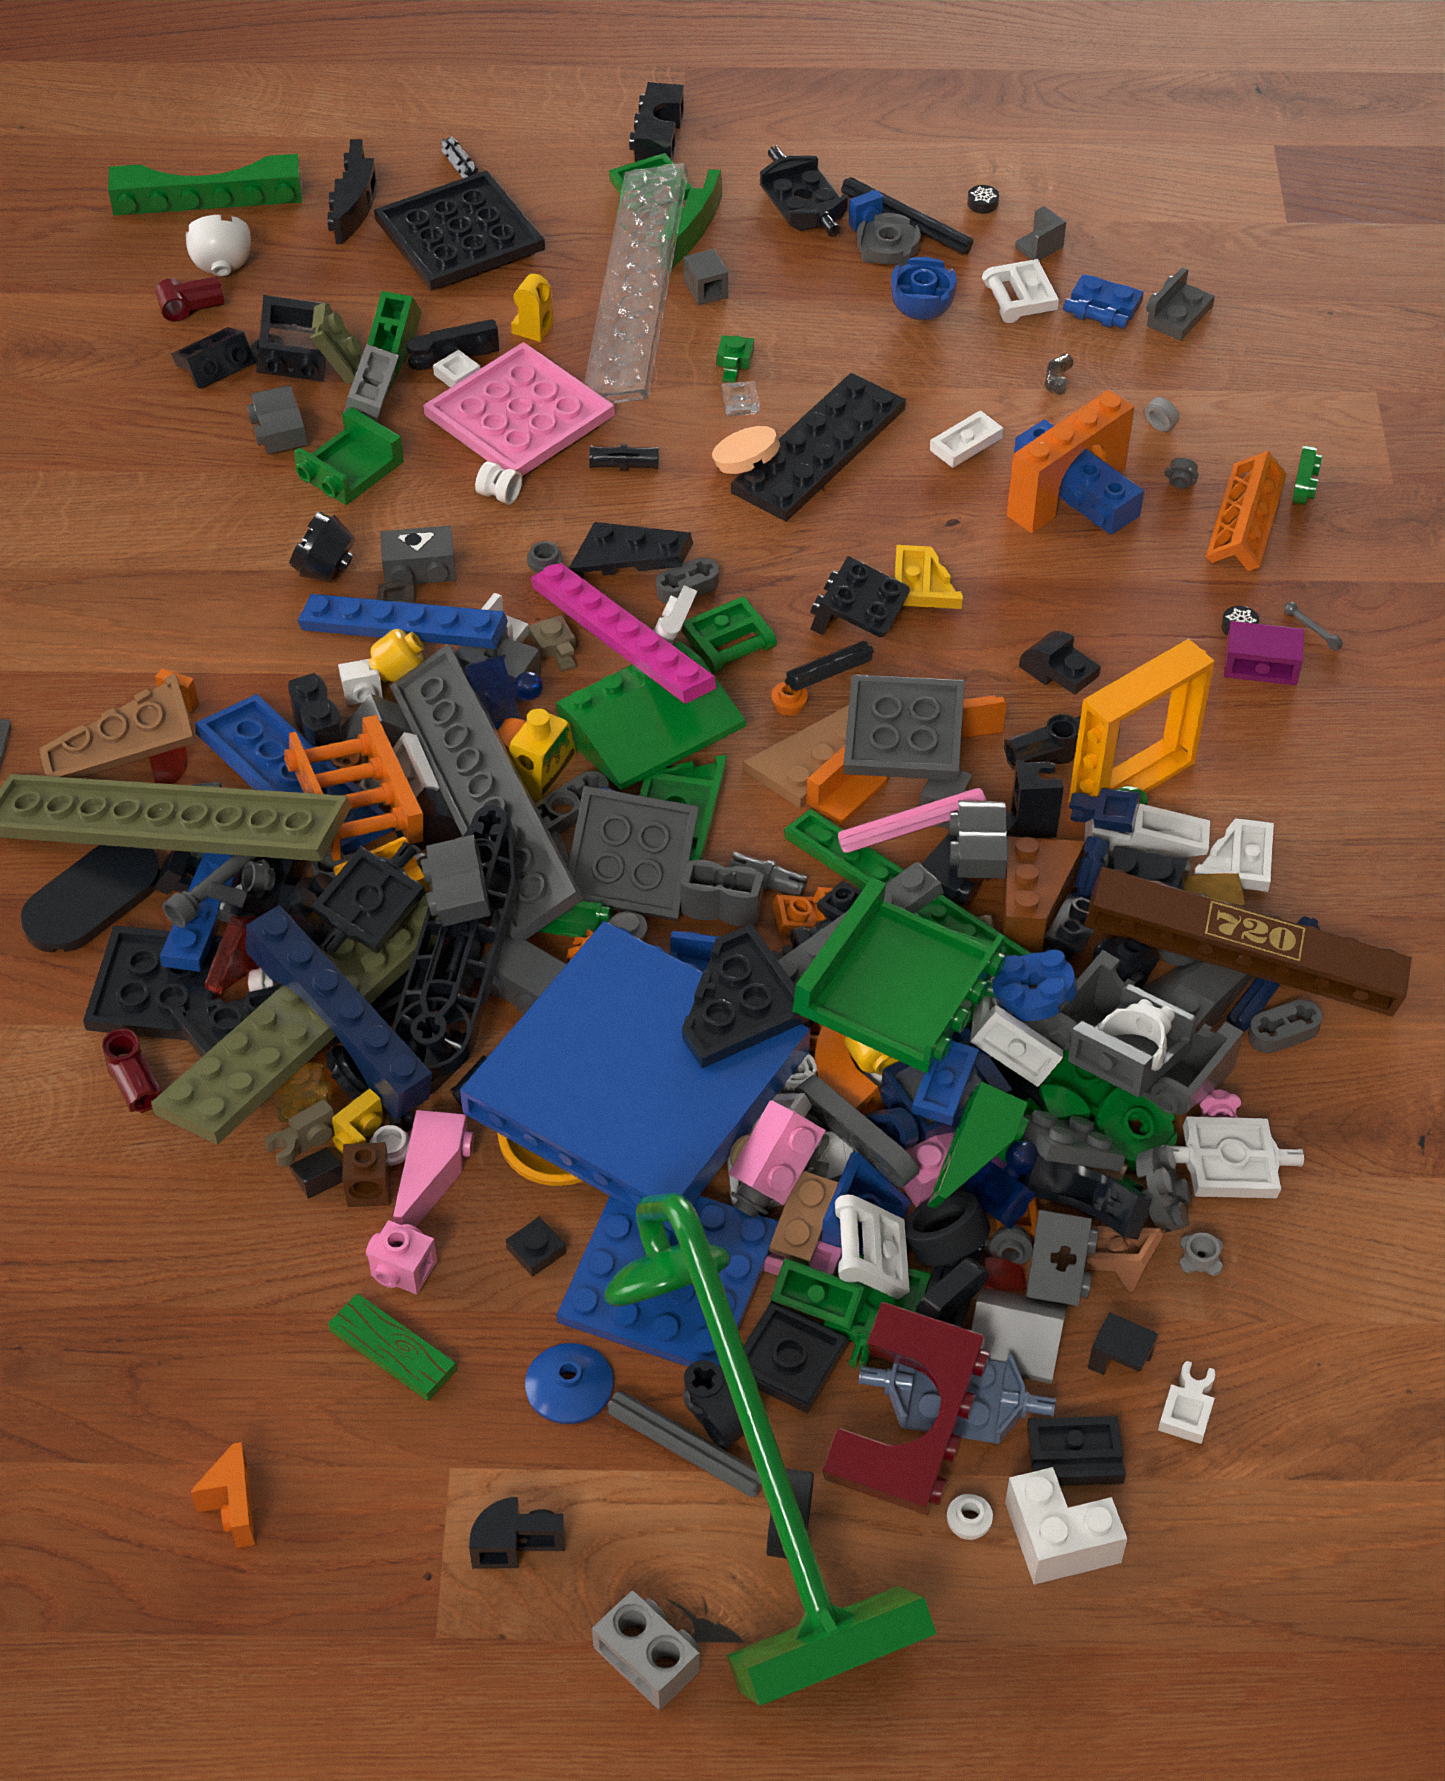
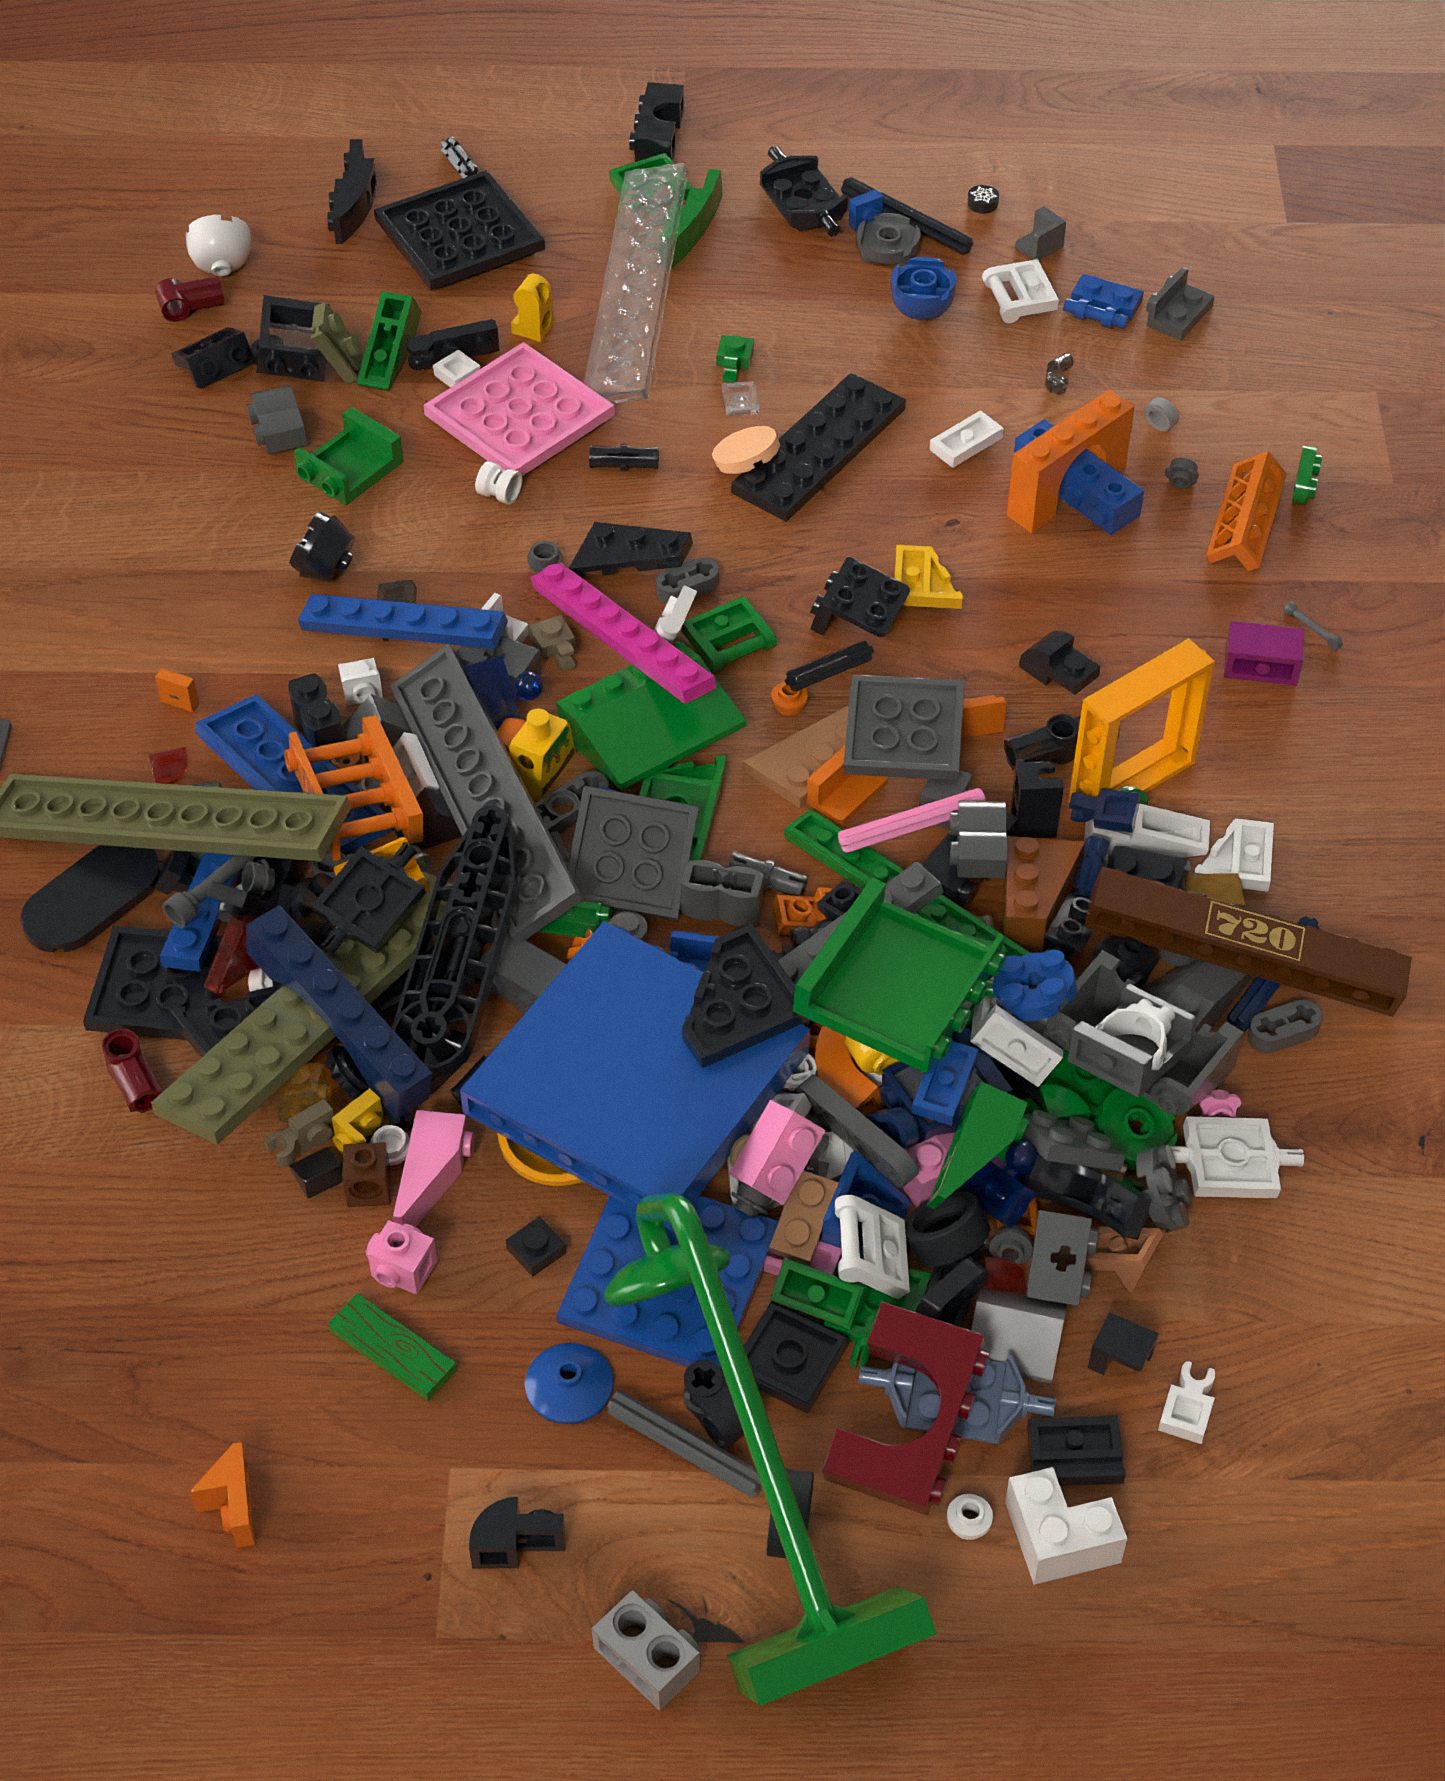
(140, 729): medium nougat wing -> none
(264, 182): green arch -> none
(372, 381): light grey brick -> none
(396, 654): yellow head -> none
(418, 555): dark grey brick -> none
(456, 881): dark grey brick -> none
(706, 277): dark grey brick -> none
(1204, 1244): light grey plate -> none
(1238, 614): black tile -> none

